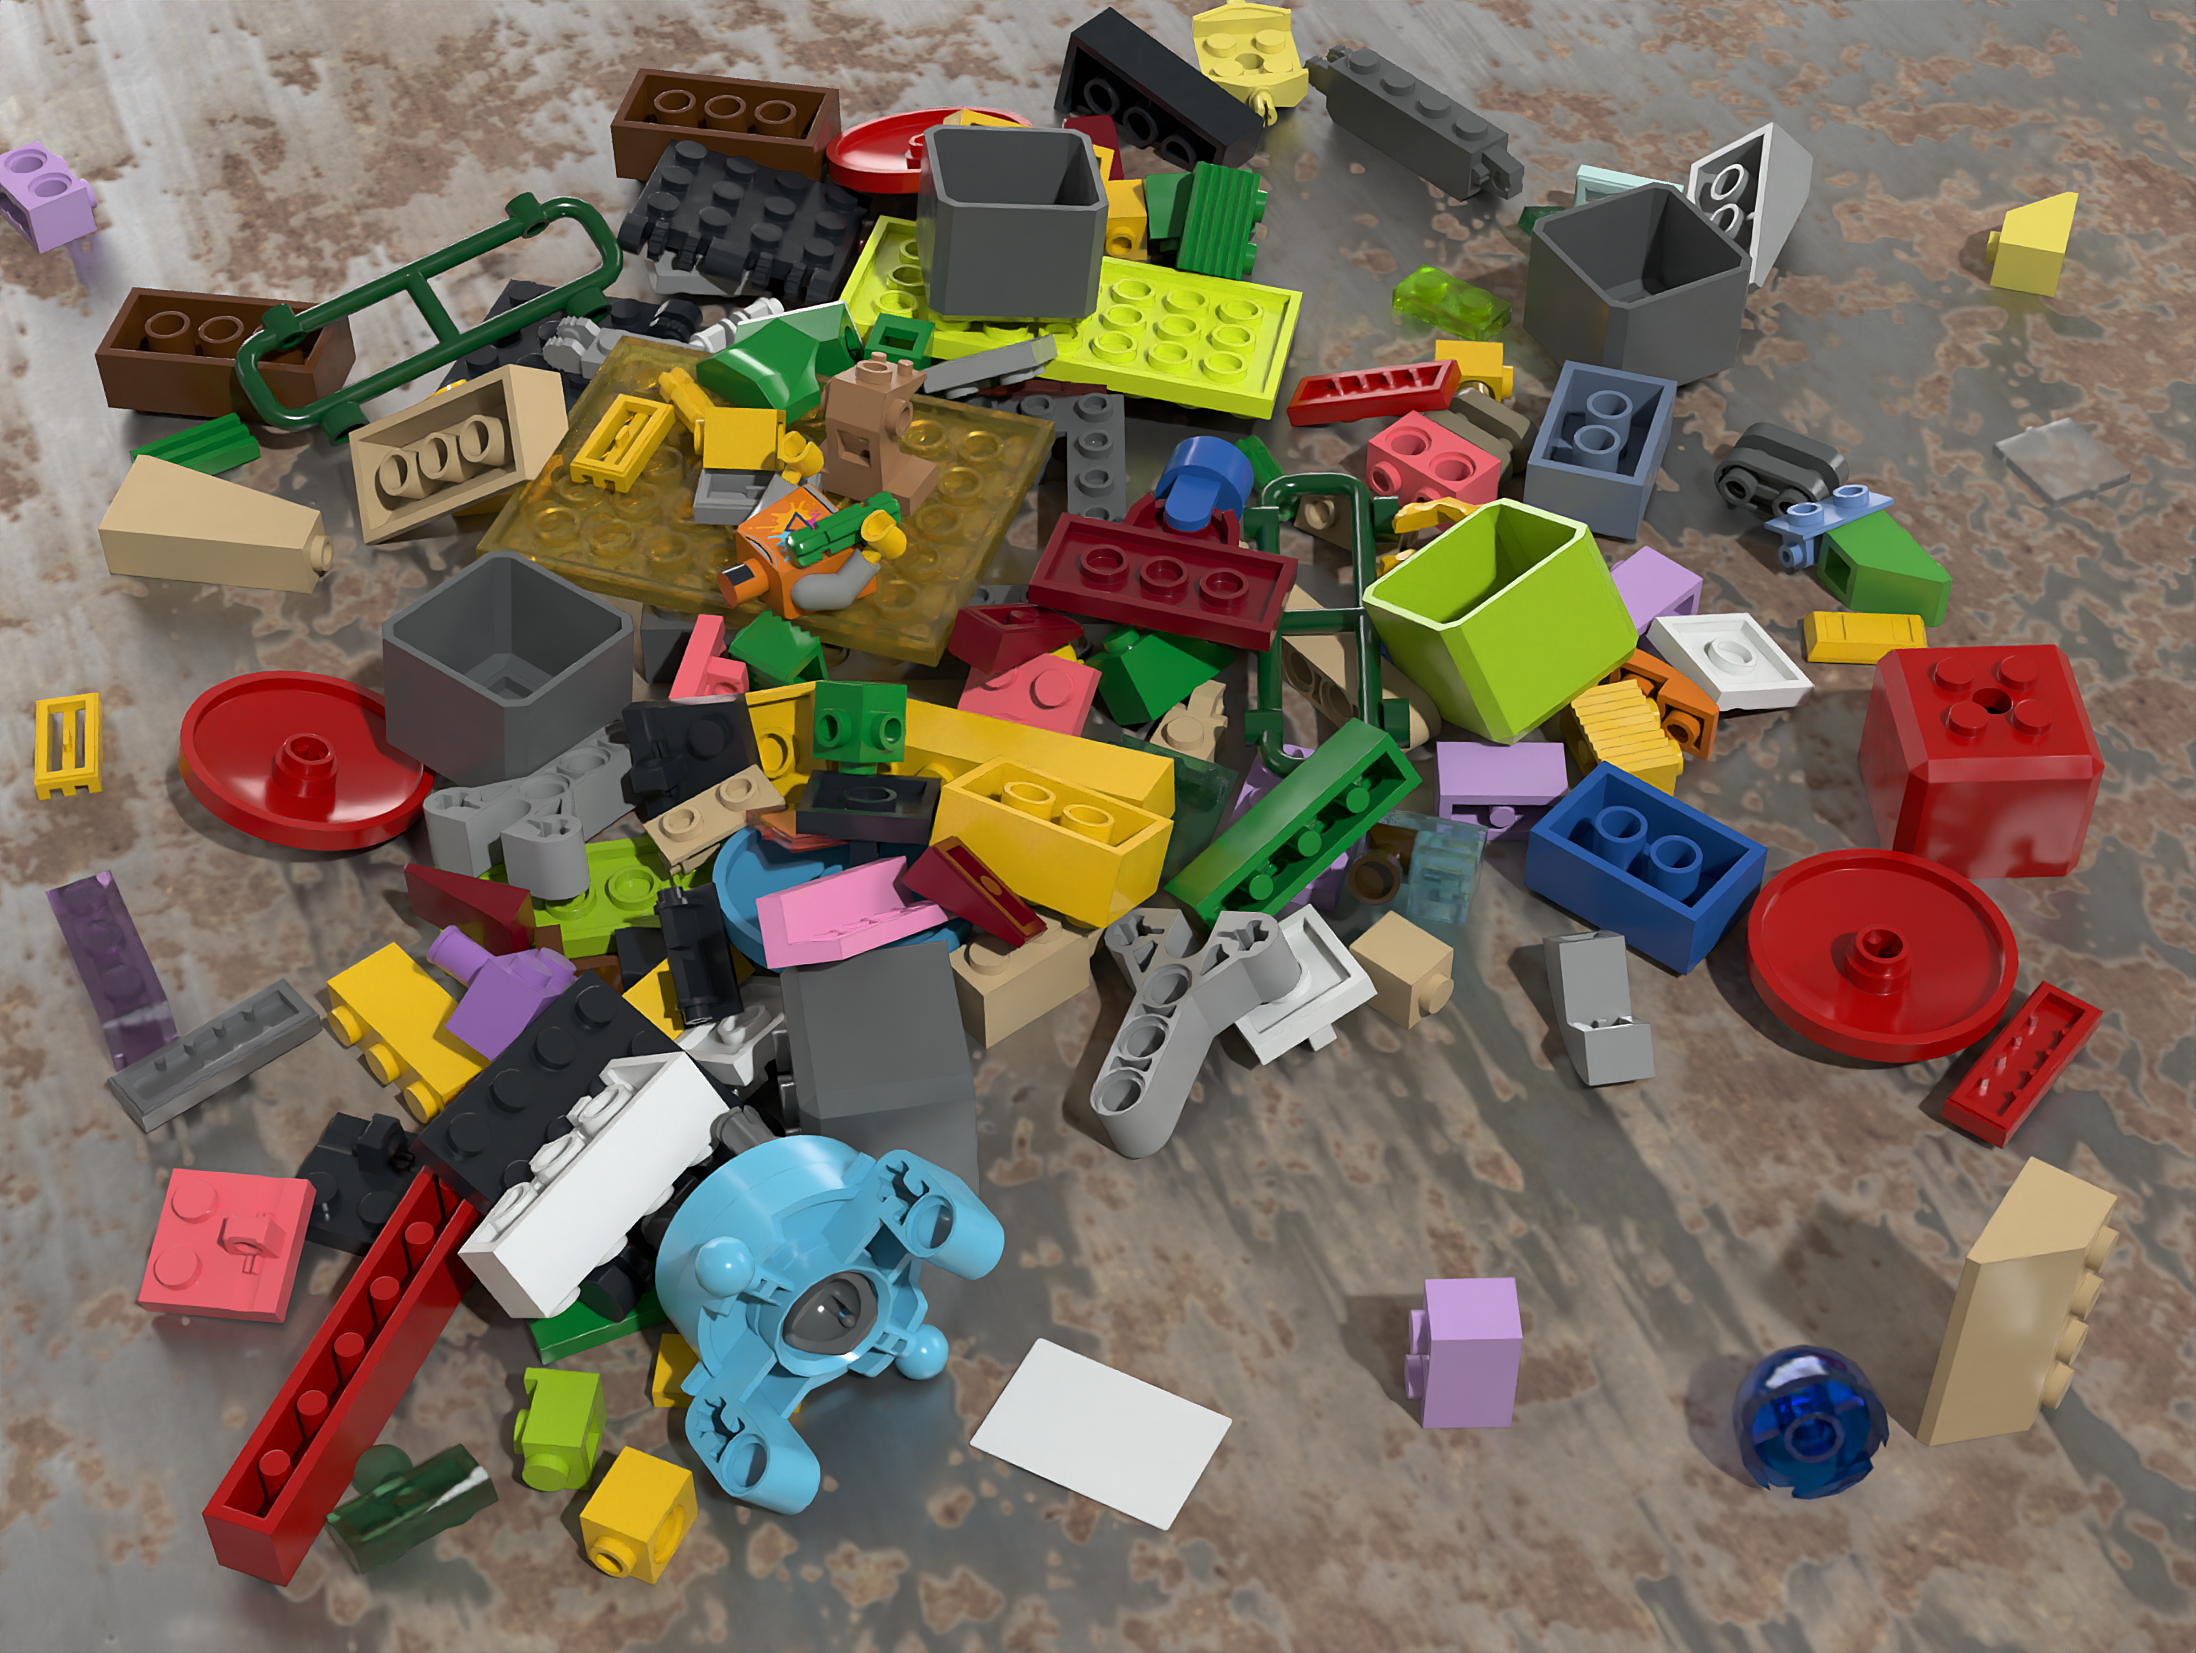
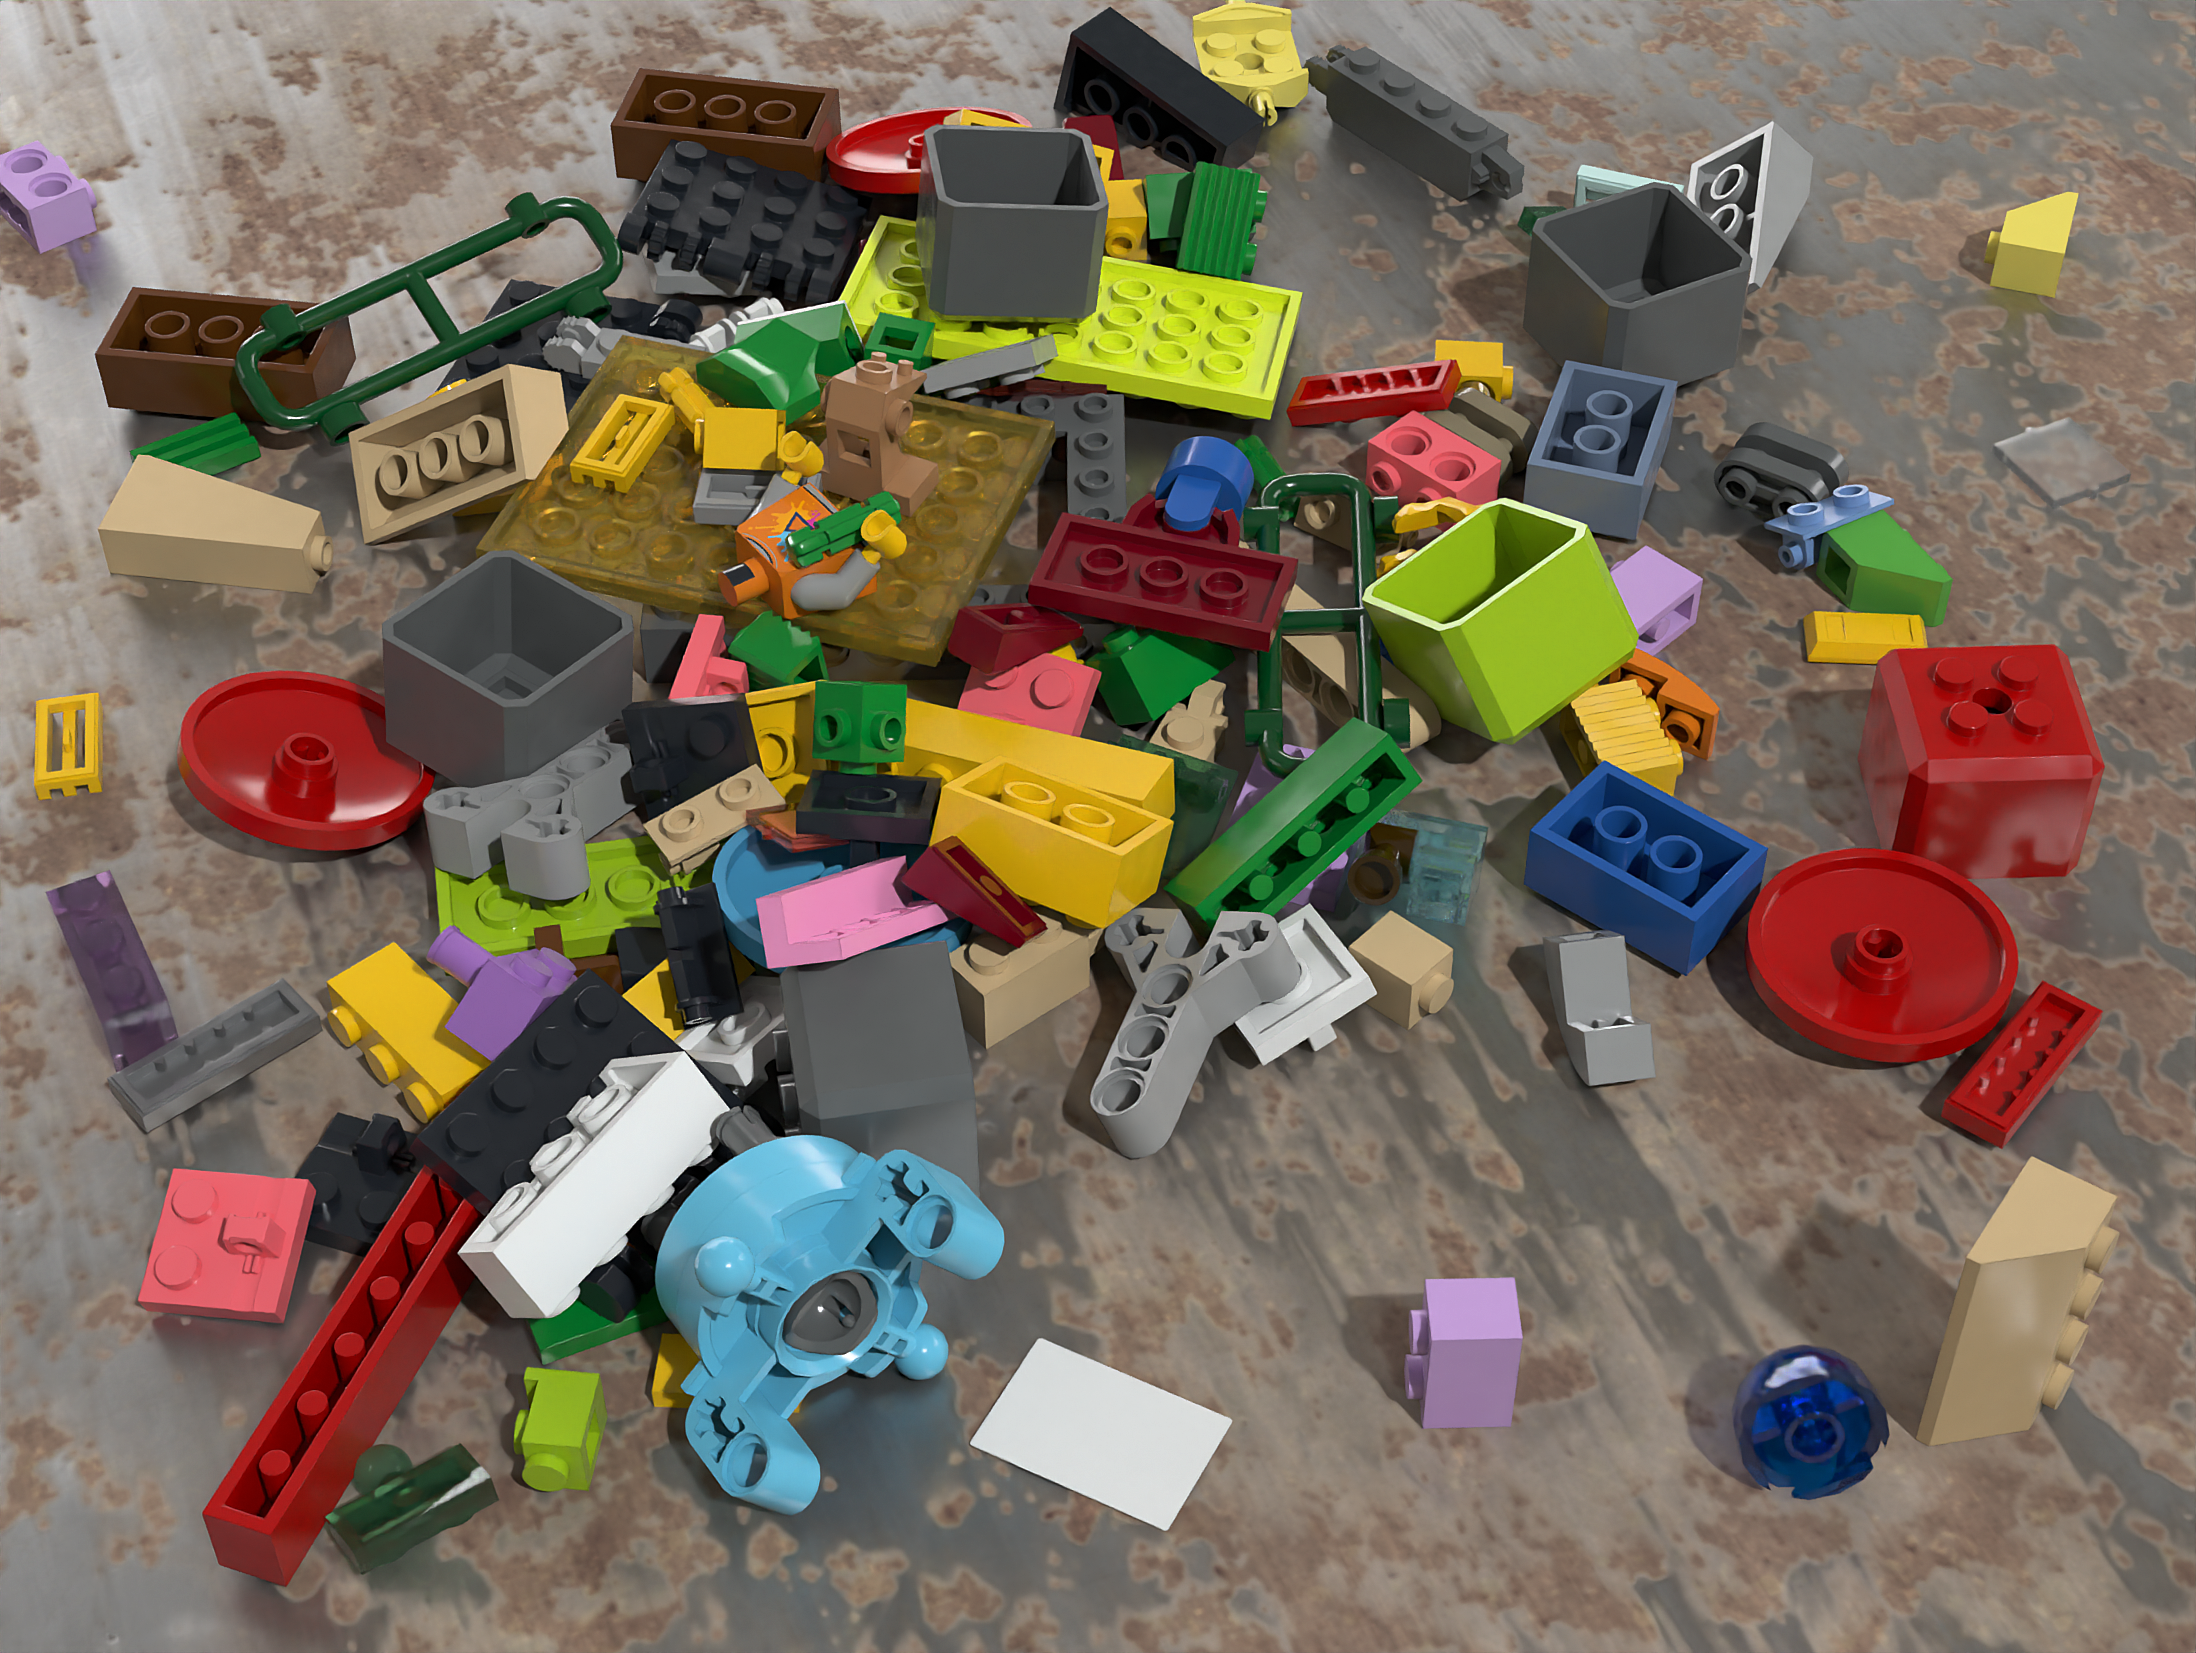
(484, 910): dark red slope -> none
(639, 1516): yellow brick -> none
(1452, 304): clear neon green plate -> none
(1499, 785): lavender brick -> none
(1731, 660): white hinge -> none

